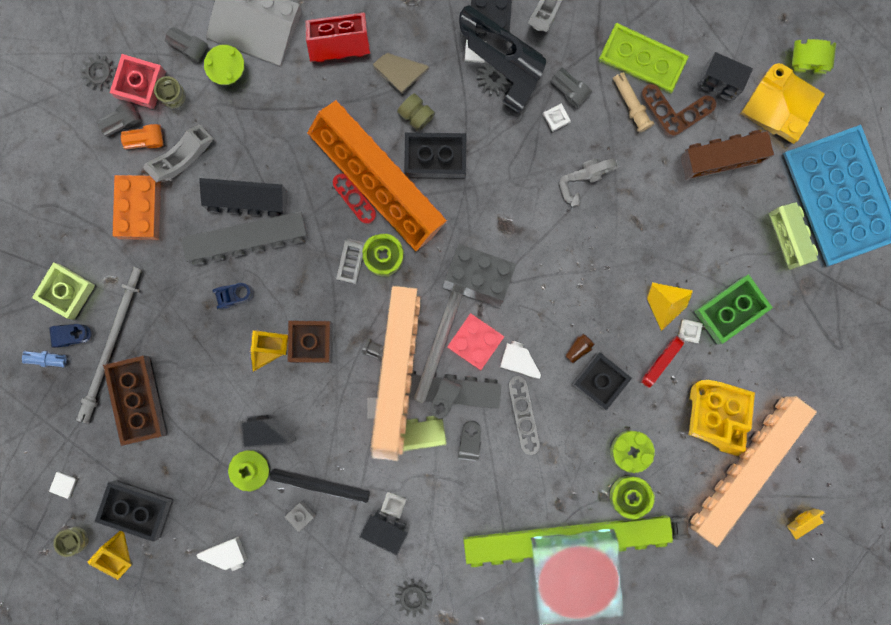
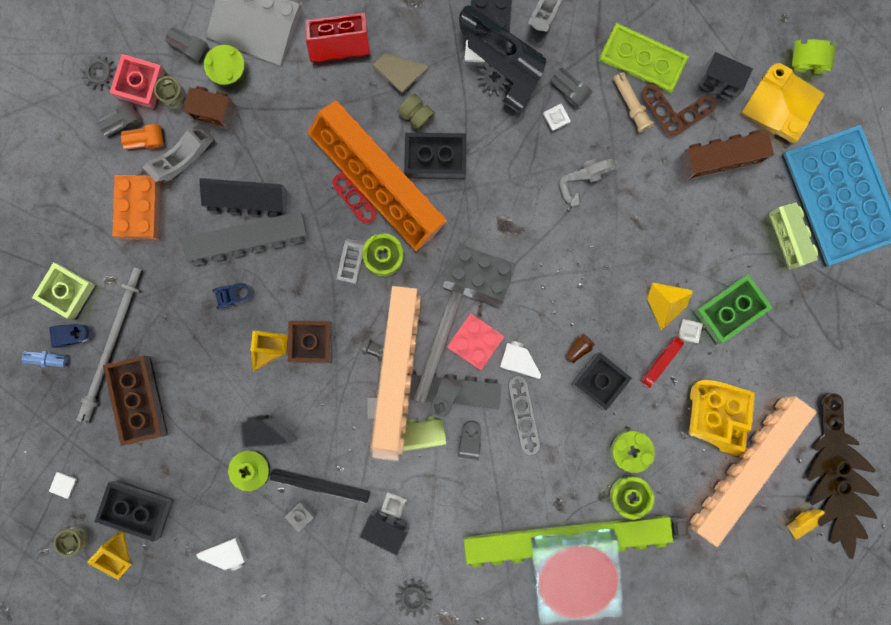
(209, 107): none -> reddish brown brick
(840, 479): none -> dark brown plant

